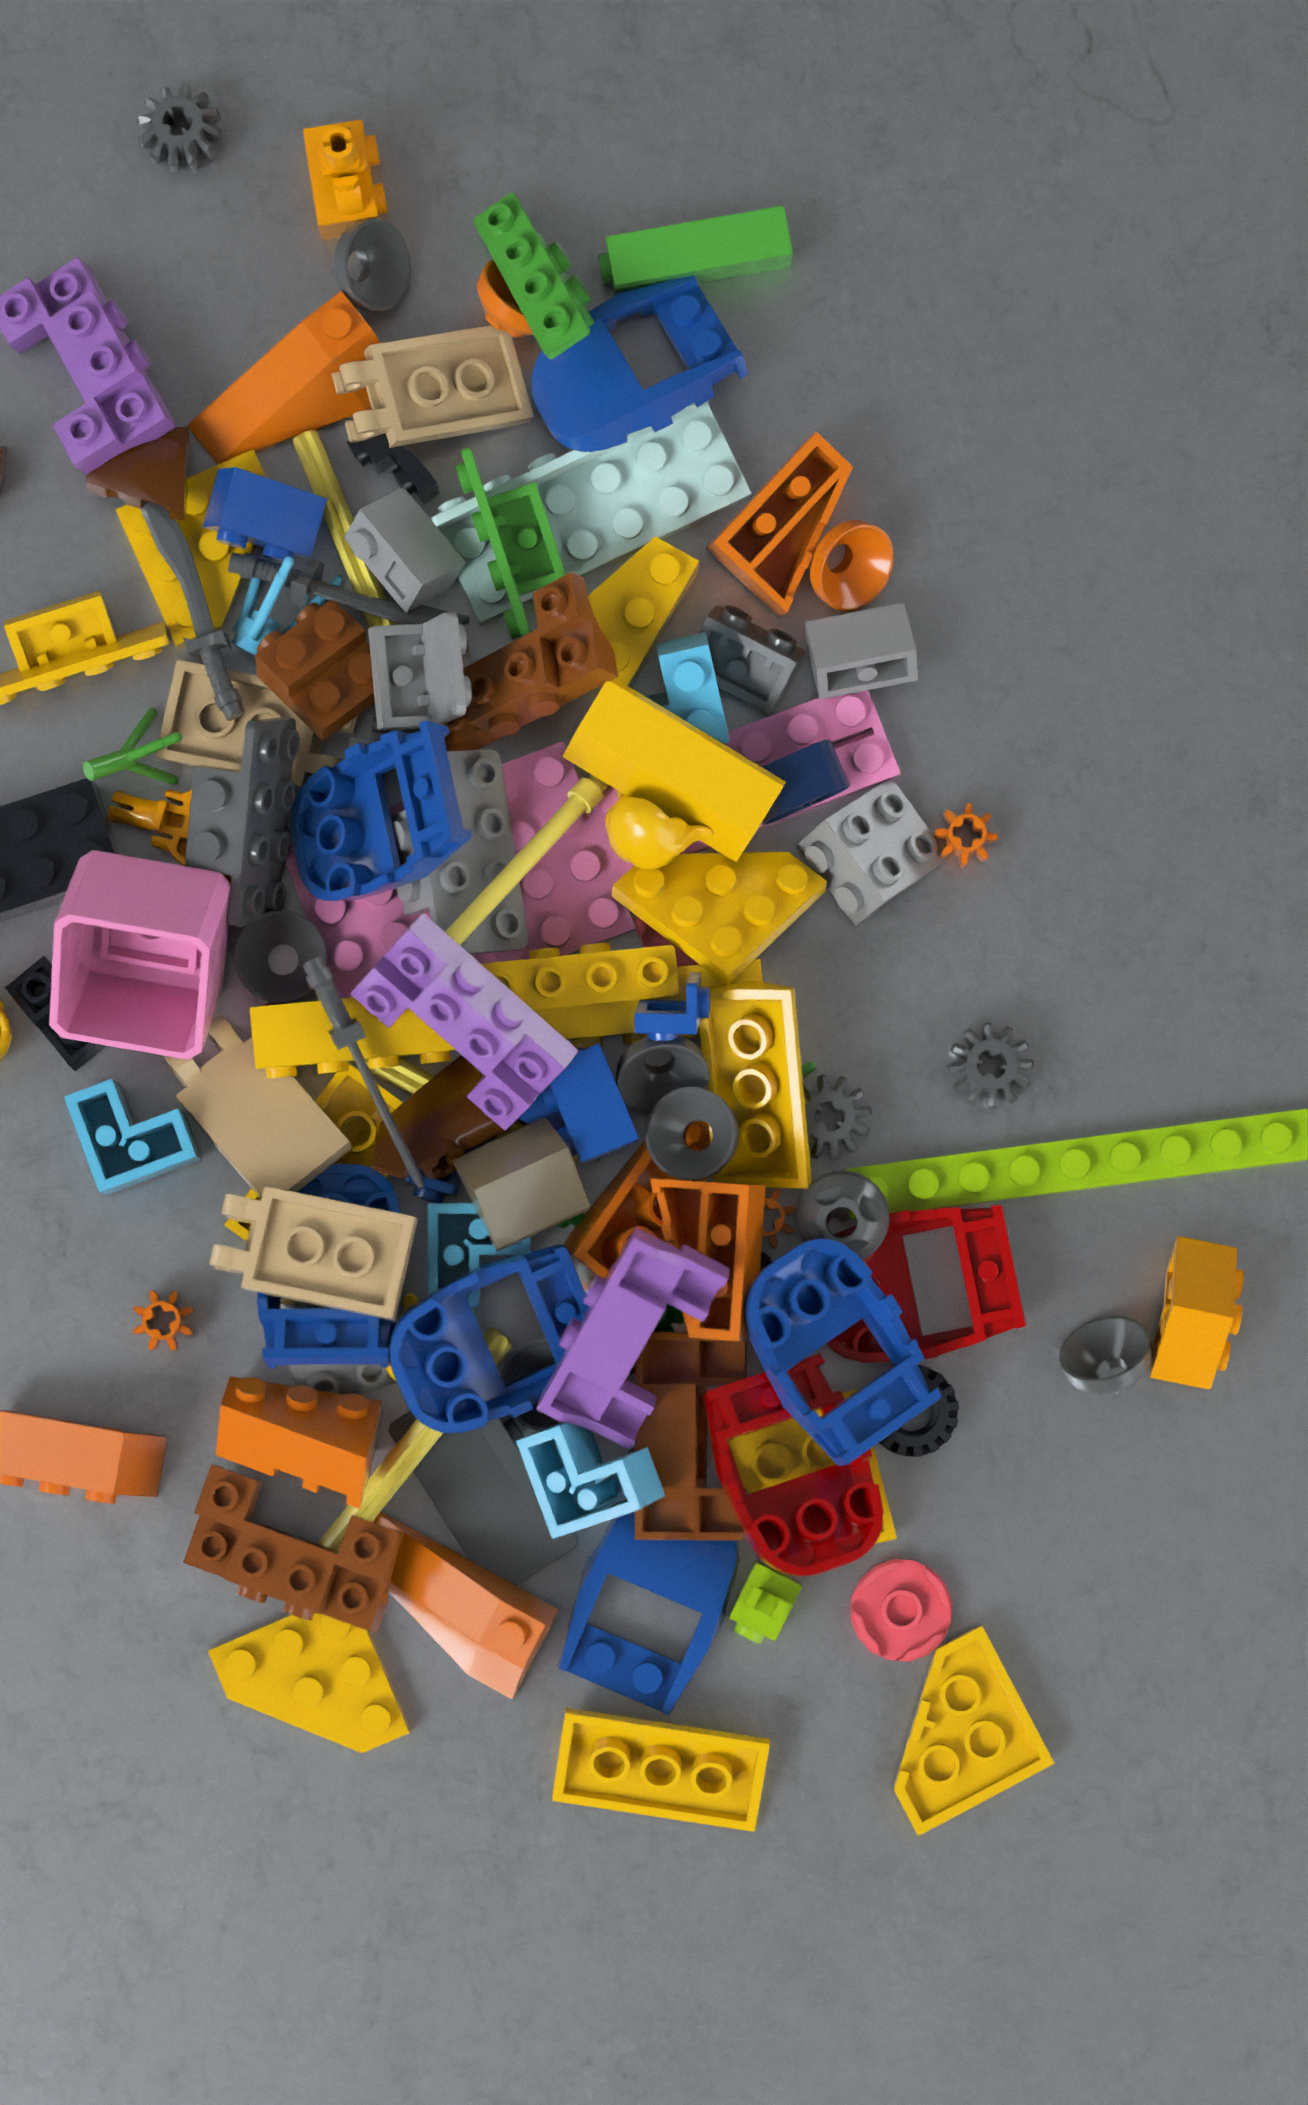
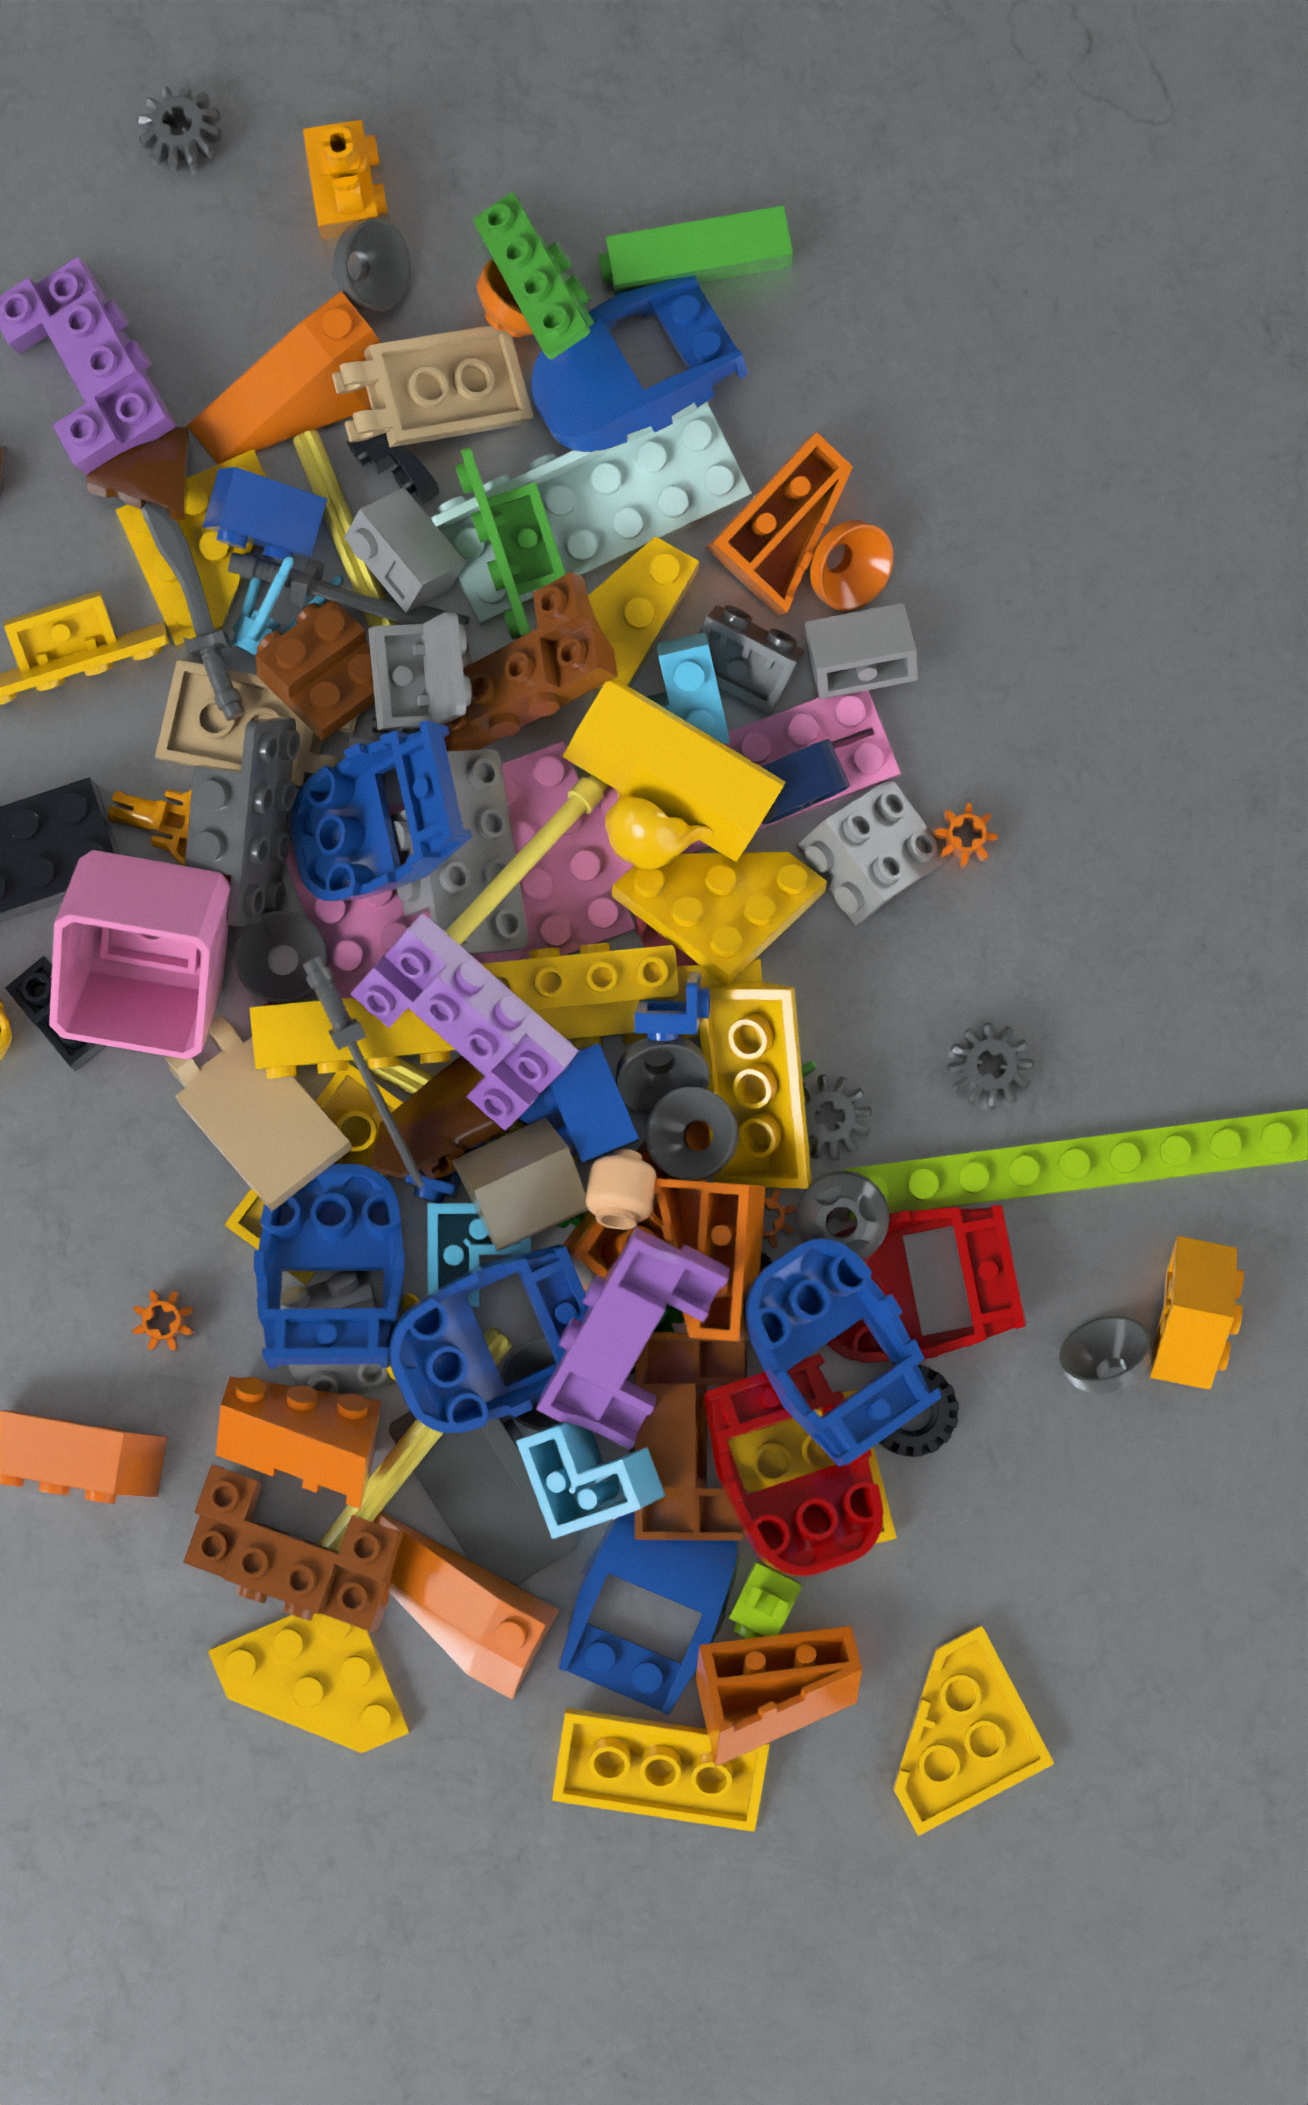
(123, 1151): medium azure brick -> none
(127, 755): bright green plant -> none
(320, 1251): tan tile -> none
(621, 1189): none -> light nougat head
(774, 1686): none -> orange wedge
(901, 1609): coral tile -> none

